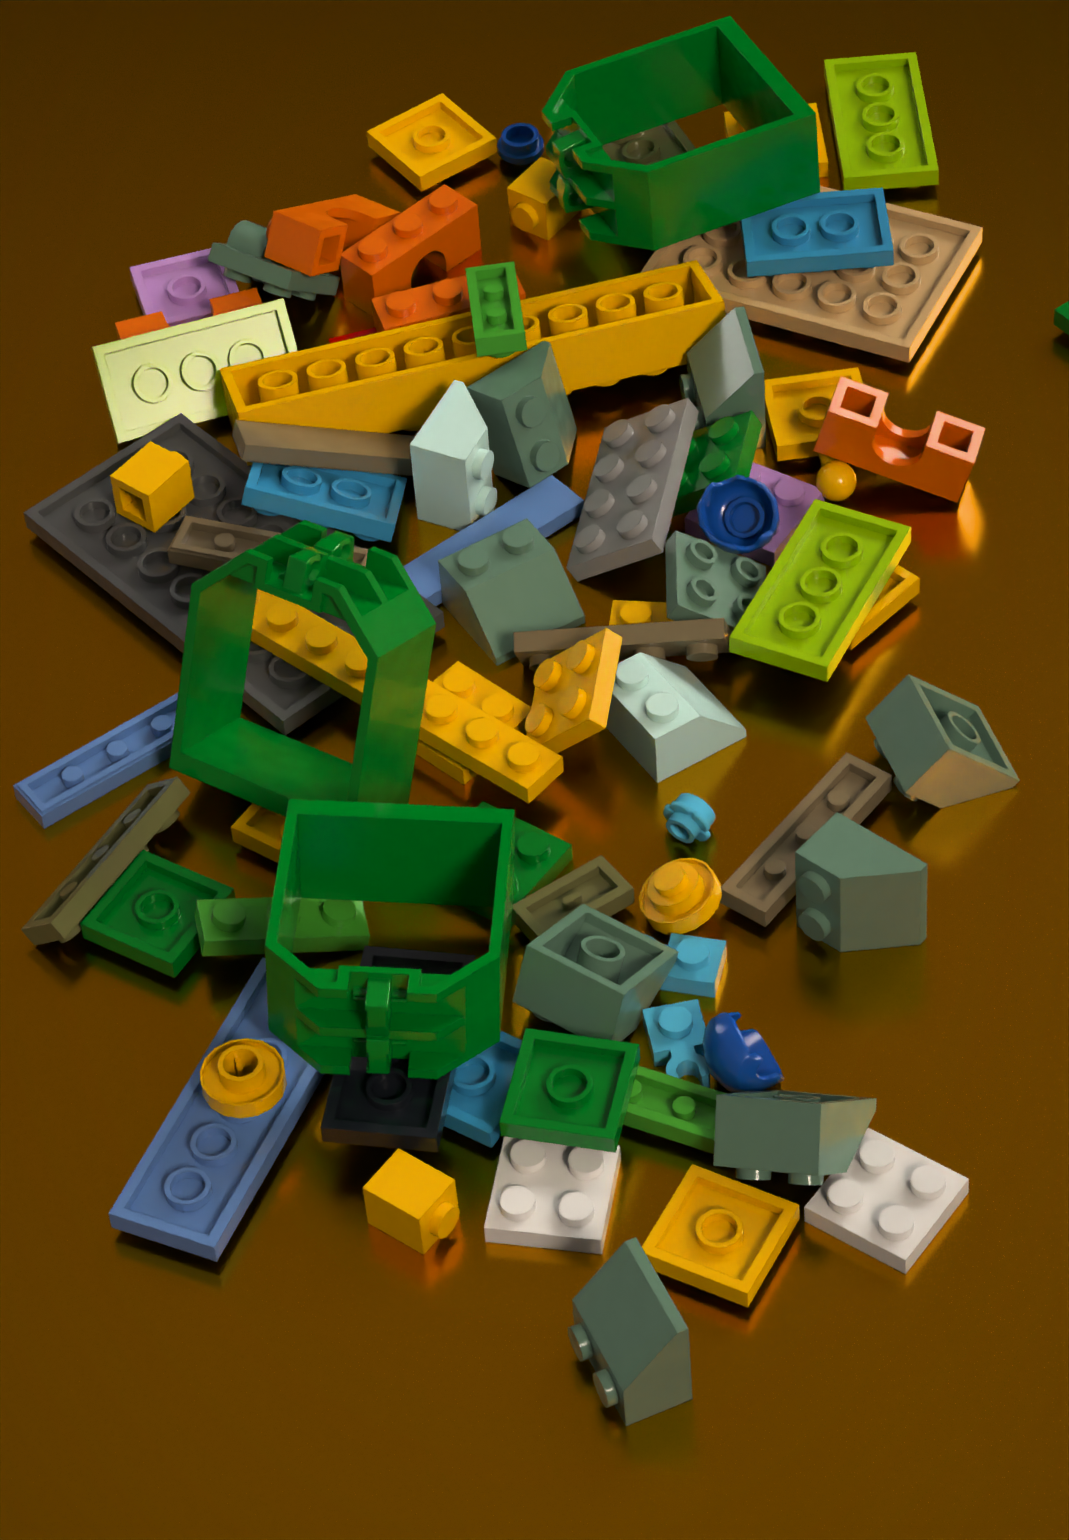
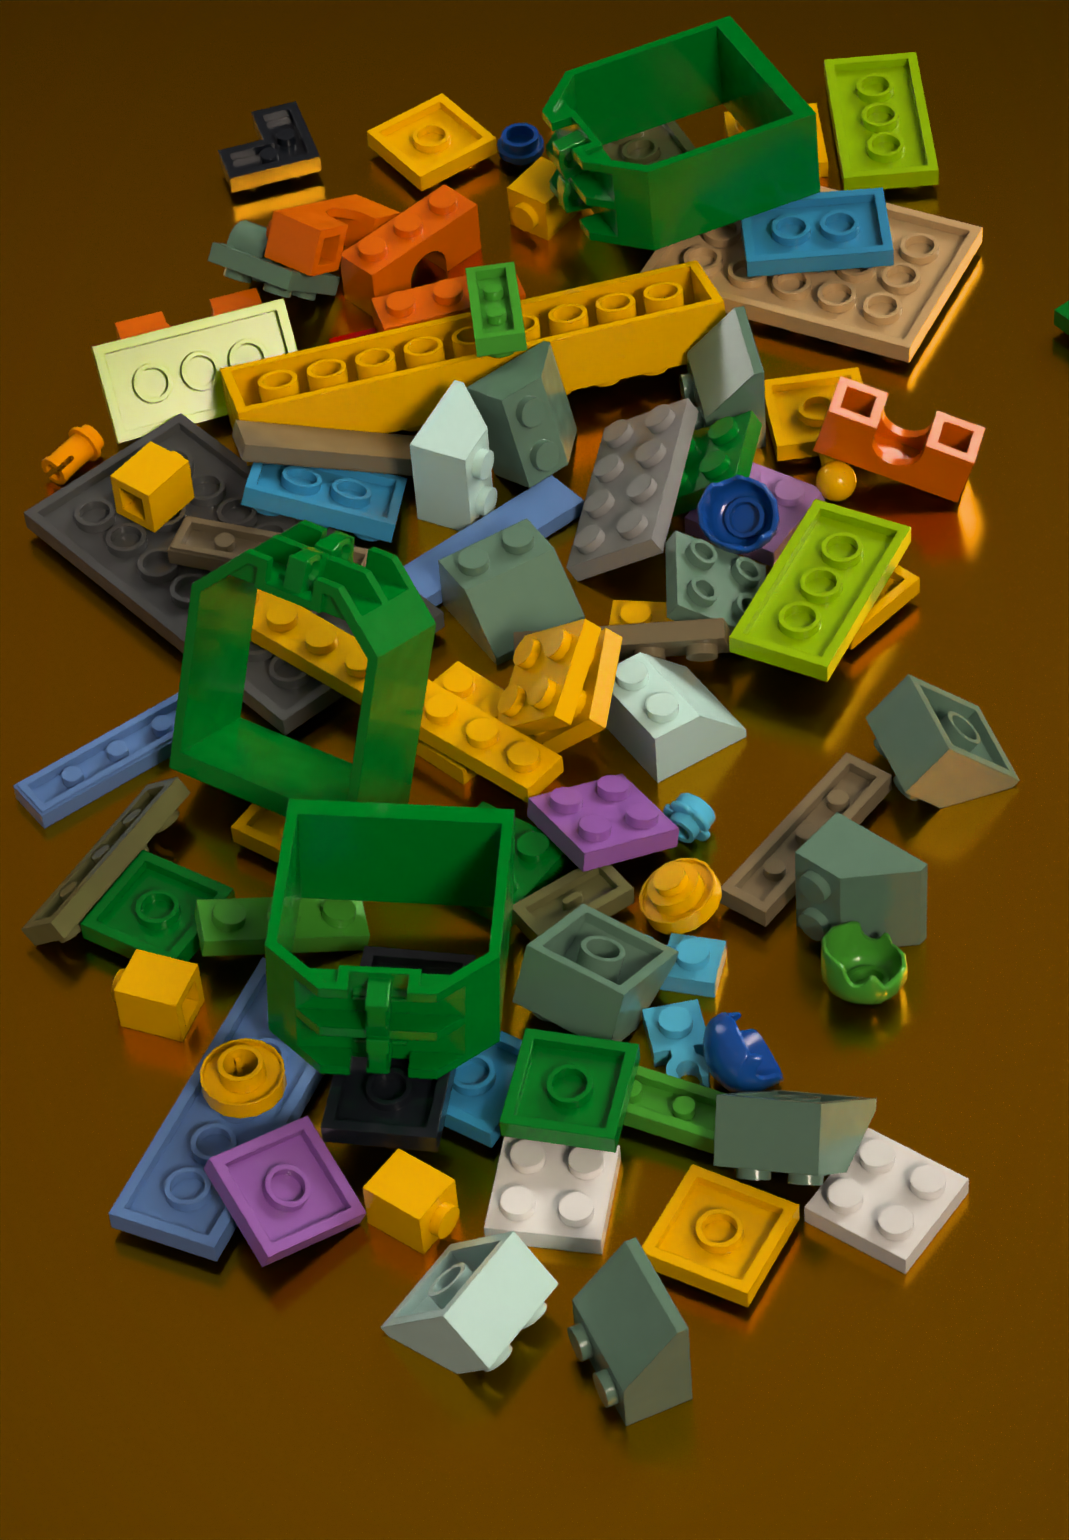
(78, 449): none -> light orange pin
(158, 995): none -> yellow brick
(180, 286): lavender plate -> none
(281, 153): none -> black plate
(284, 1191): none -> medium lavender plate
(473, 1303): none -> light aqua slope
(548, 677): none -> yellow plate
(602, 822): none -> medium lavender plate
(861, 966): none -> bright green hair

